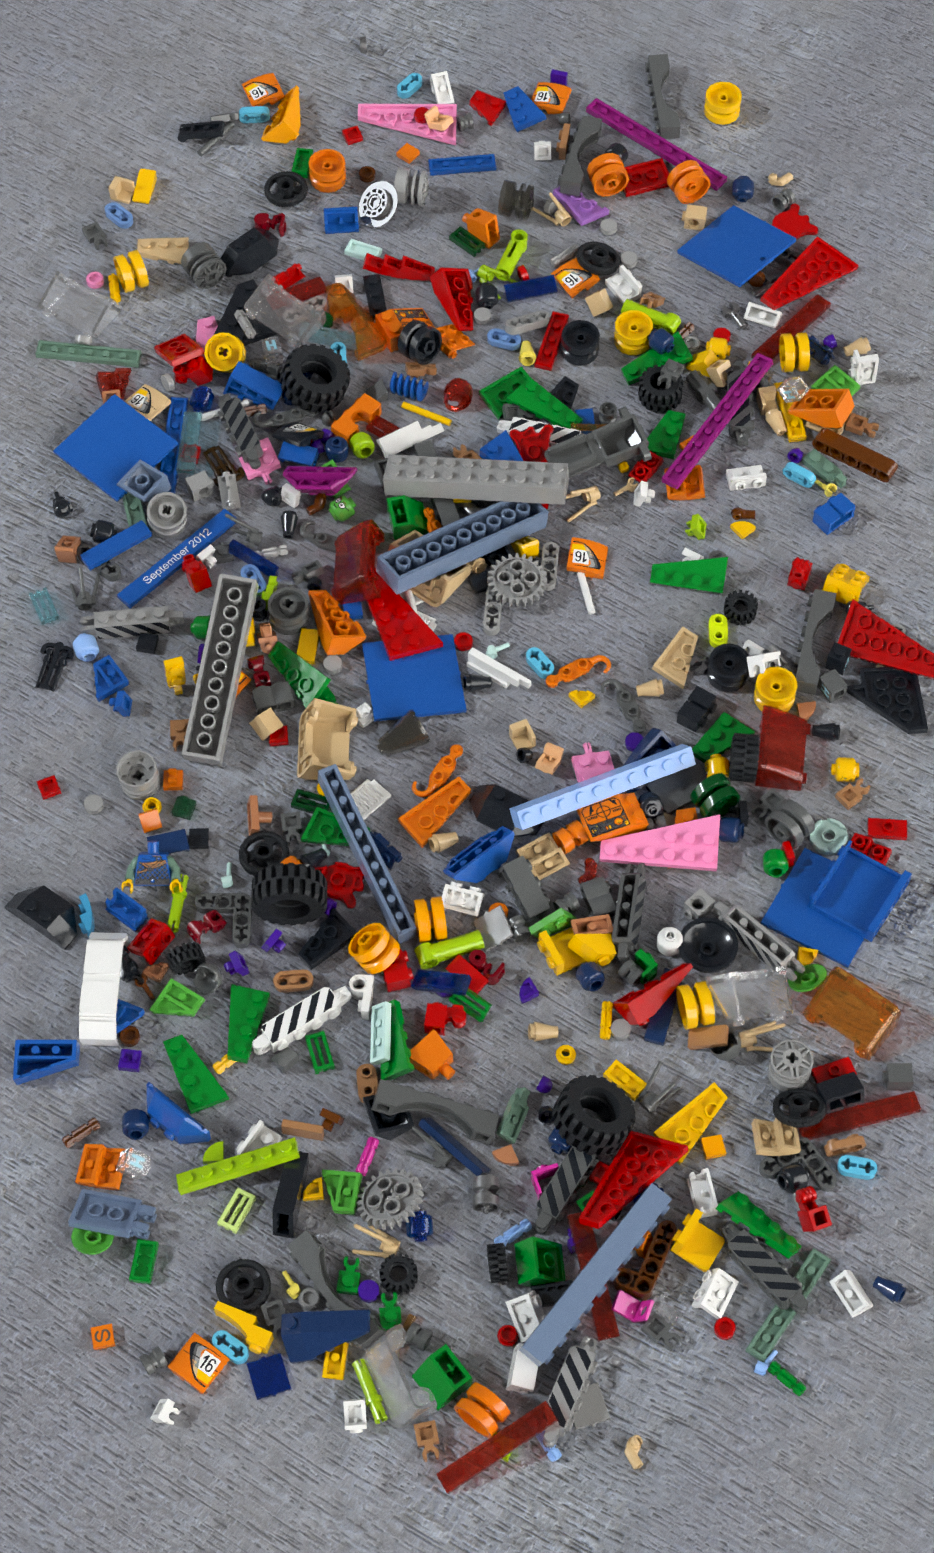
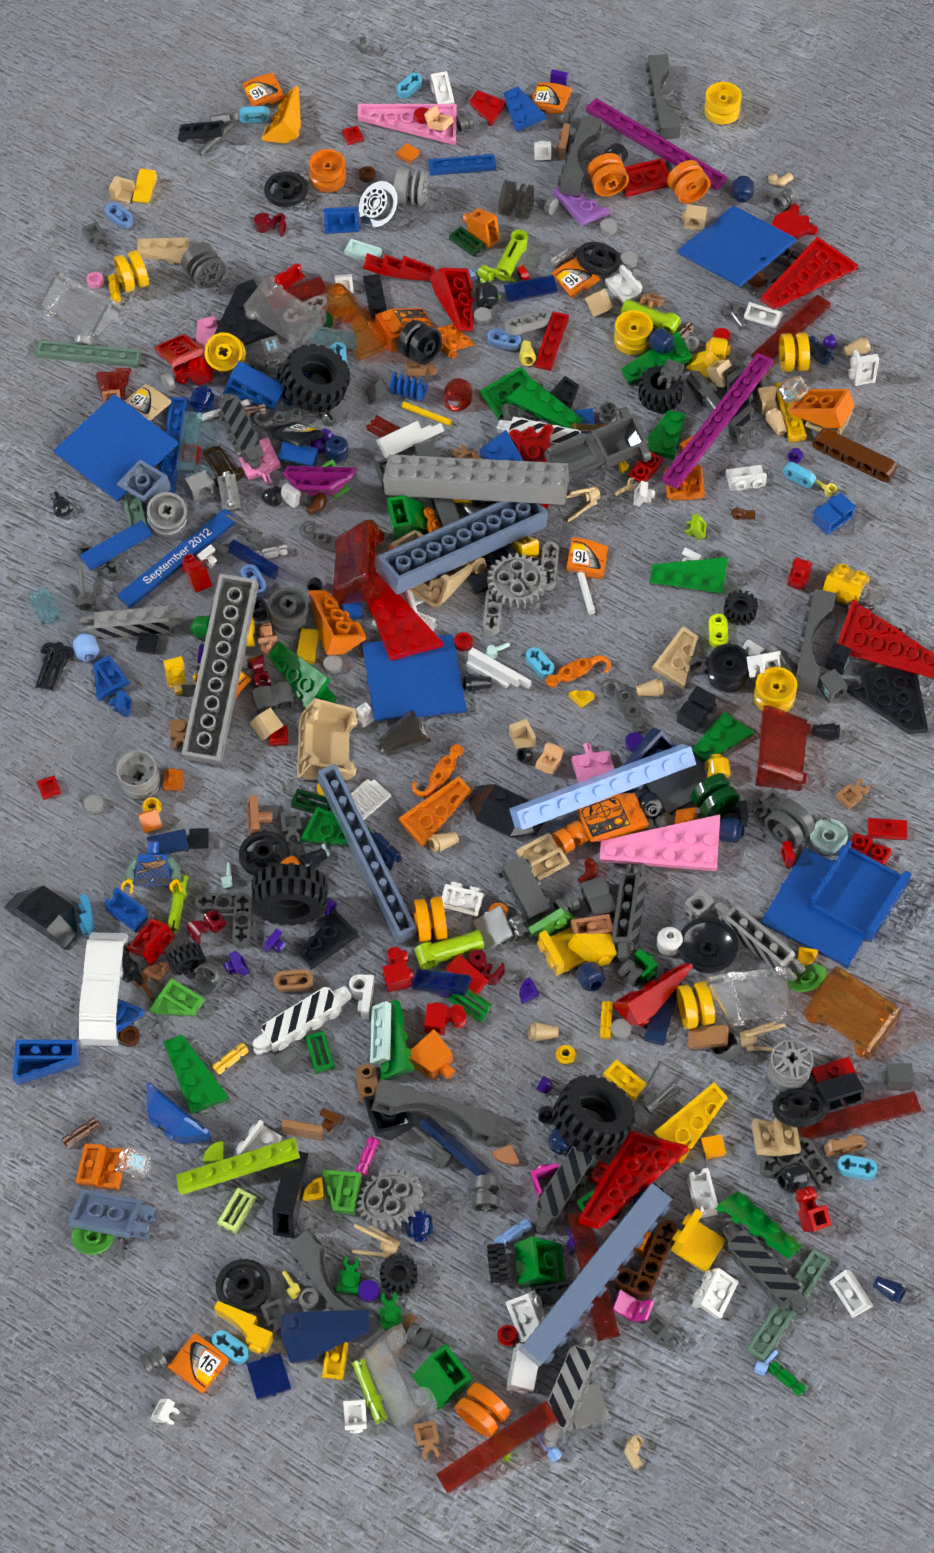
(67, 549): nougat slope -> none
(102, 531): black head -> none
(102, 1336): orange tile -> none
(130, 1060): dark purple tile -> none
(135, 1124): dark blue head -> none
(143, 1261): green plate -> none
(184, 807): clear green tile -> none
(245, 324): light grey axle -> none
(245, 1018): green wing -> none
(250, 252): black wedge -> none
(270, 589): lime plate -> none
(288, 521): black cone -> none
(301, 161): green plate -> none
(308, 571): dark grey plate -> none
(342, 508): bright green head -> none
(342, 882): red tile -> none
(361, 445): lime head -> none
(363, 409): orange arch -> none
(374, 948): light orange wheel -> none
(481, 856): blue wedge -> none
(514, 1116): sand green hinge -> none
(561, 215): tan plant -> none
(580, 342): black wheel -> none
(724, 1328): red tile -> none
(742, 528): yellow tile -> none
(744, 757): black tyre -> none
(775, 863): green head -> none
(806, 709): nougat tile -> none
(824, 468): sand green hinge -> none
(836, 379): bright green wing -> none
(845, 769): yellow head -> none
(859, 424): medium nougat plate -> none

